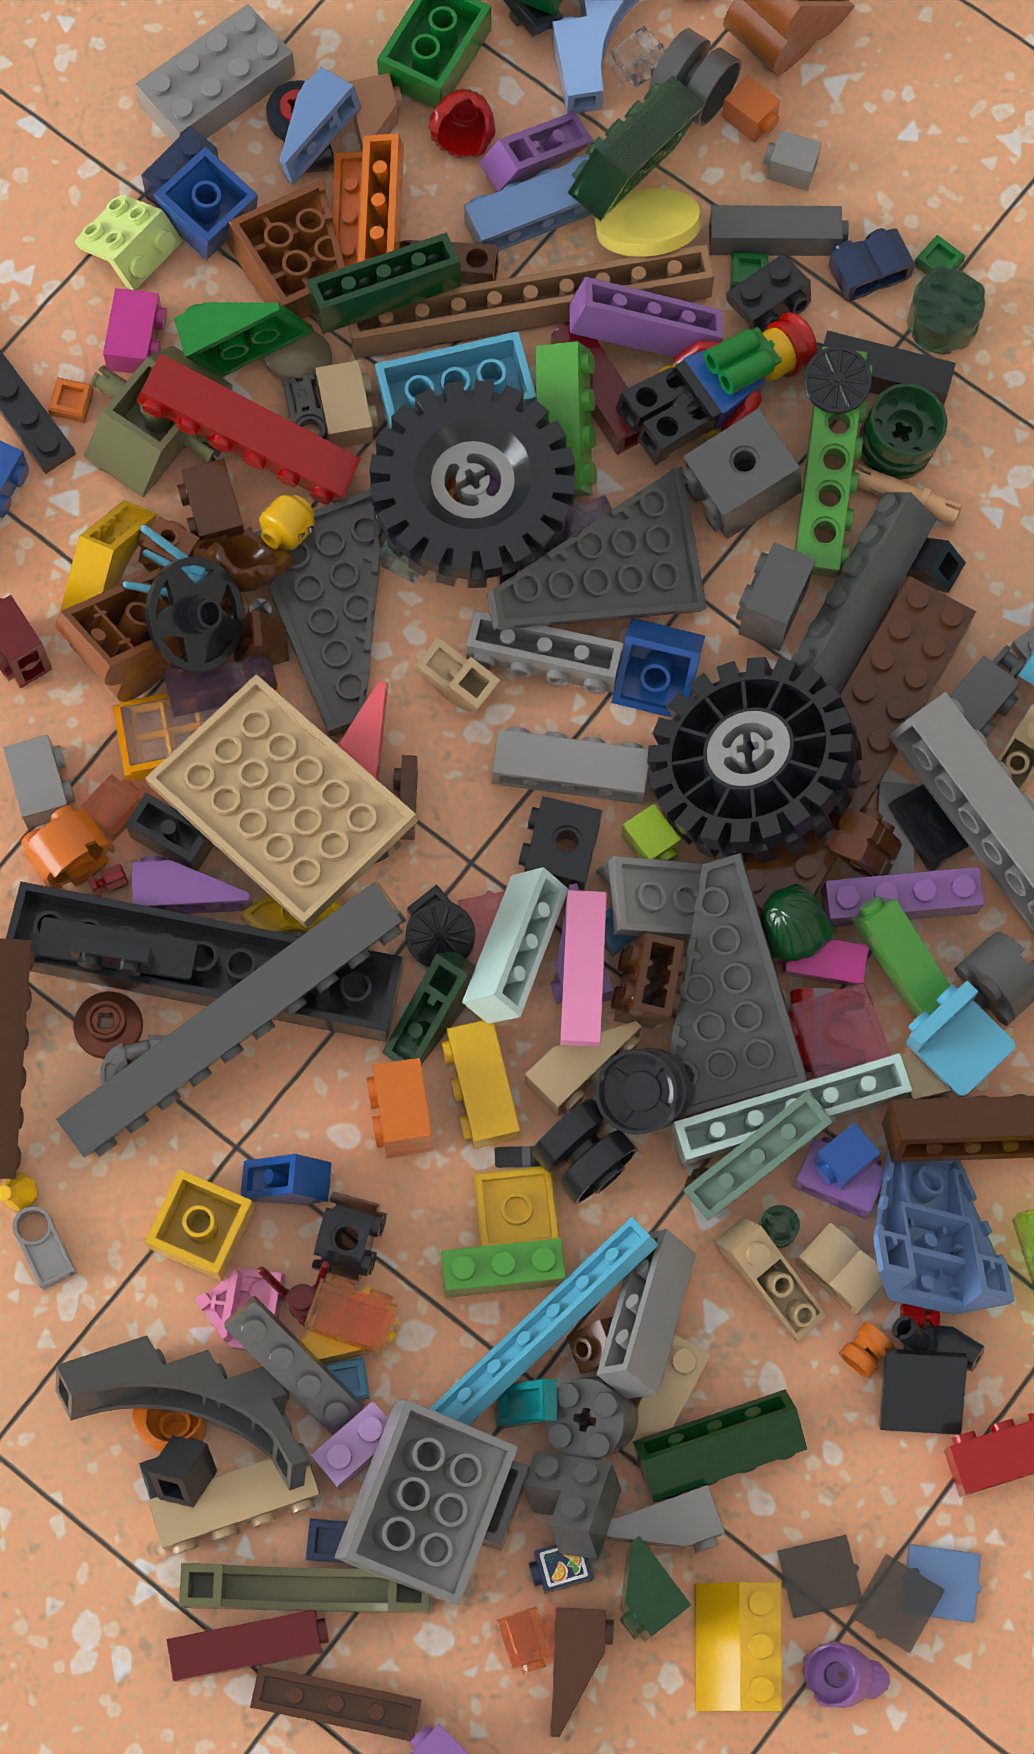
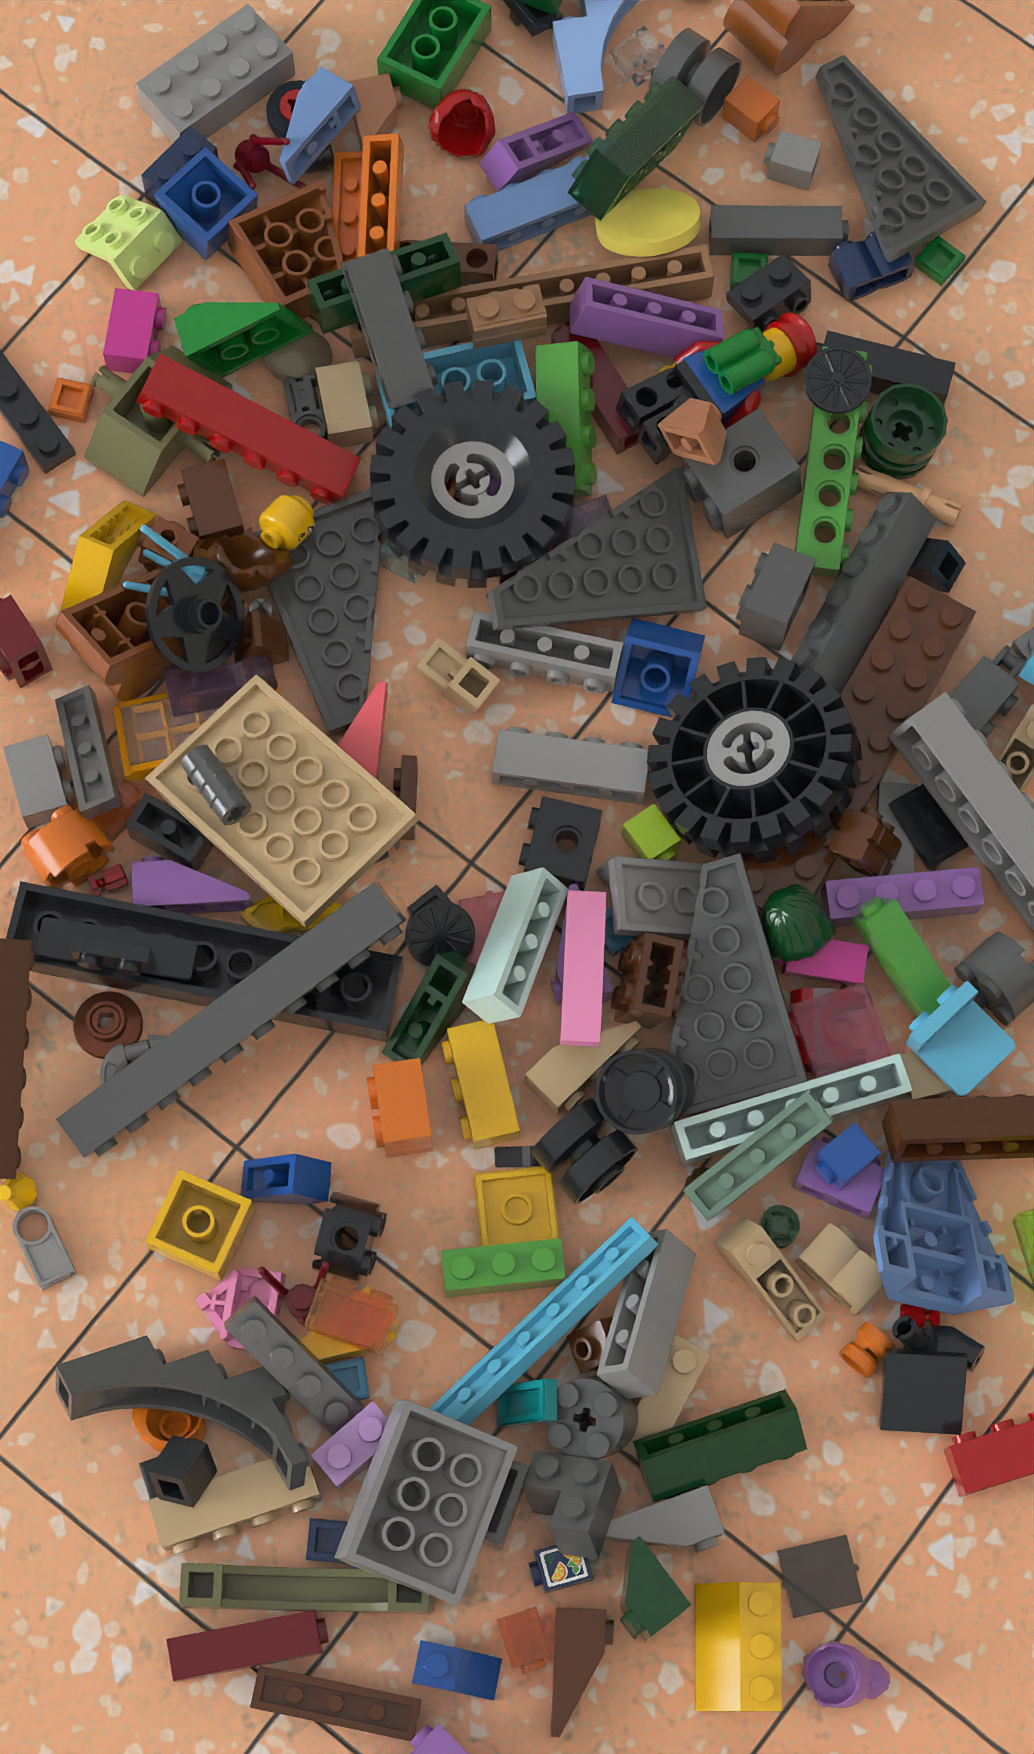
(87, 752): none -> flat silver plate
(216, 785): none -> dark grey axle
(254, 157): none -> dark red plant
(388, 326): none -> dark grey brick
(456, 1670): none -> blue slope
(506, 316): none -> medium nougat brick
(695, 431): none -> nougat slope
(897, 1603): clear smoke piece -> none
(899, 174): none -> dark grey wing
(946, 310): clear green brick -> none
(955, 1573): medium blue piece -> none

